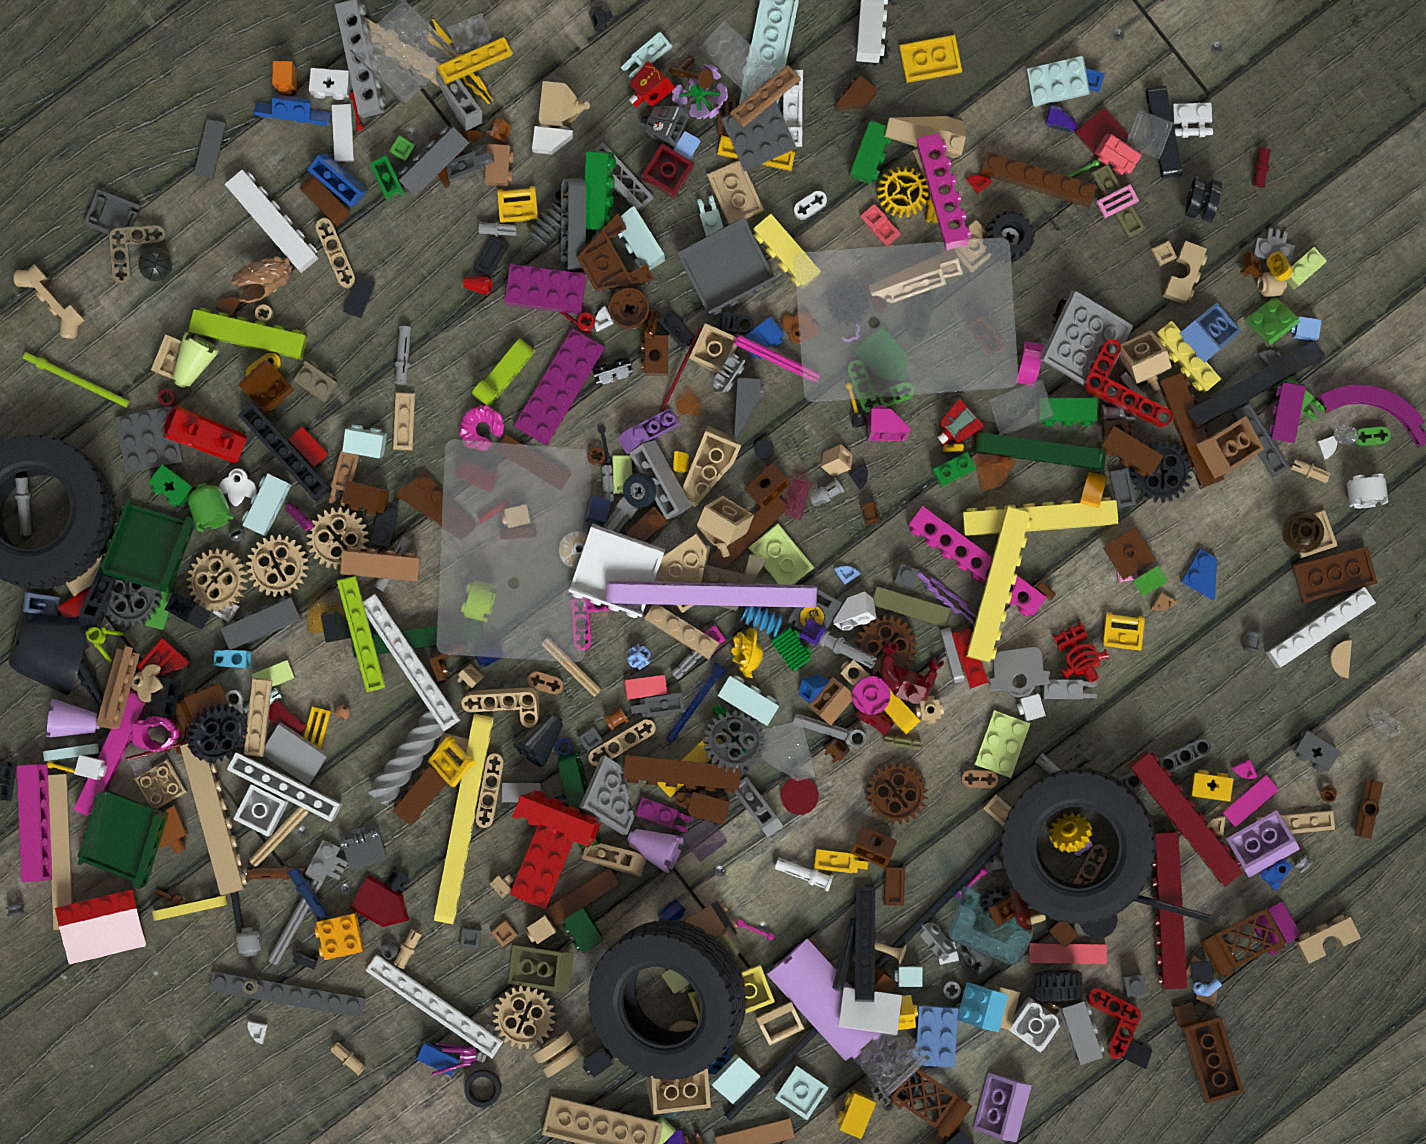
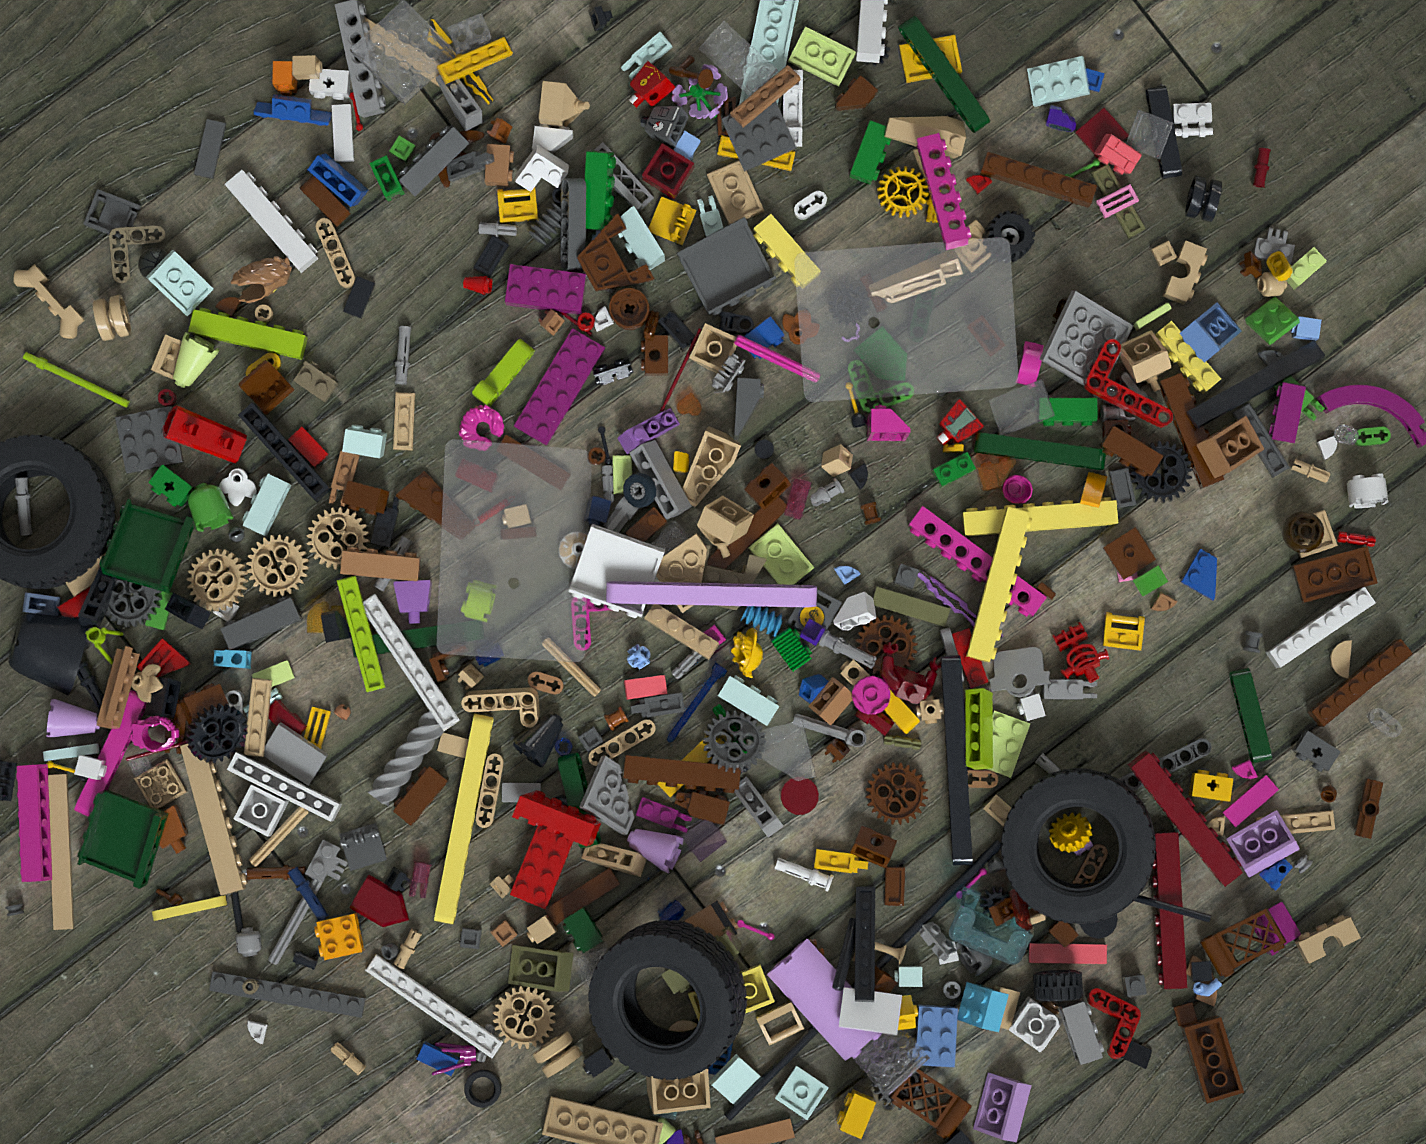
(100, 926): slope -> none
(112, 317): none -> tan wheel
(179, 282): none -> light aqua plate
(299, 516): magenta axle -> none
(306, 67): none -> tan brick
(413, 598): none -> medium lavender torso
(420, 875): none -> clear pink hinge
(446, 765): yellow plate -> none
(541, 165): none -> white brick
(551, 322): none -> medium nougat tile
(672, 220): none -> yellow hinge
(822, 56): none -> yellowish green plate
(880, 225): coral slope -> none
(944, 74): none -> dark green beam
(956, 760): none -> black beam
(979, 729): none -> lime brick
(1017, 489): none -> dark pink hair
(1152, 316): none -> yellowish green tile
(1250, 715): none -> dark green beam
(1357, 539): none -> red axle
(1360, 682): none -> reddish brown brick

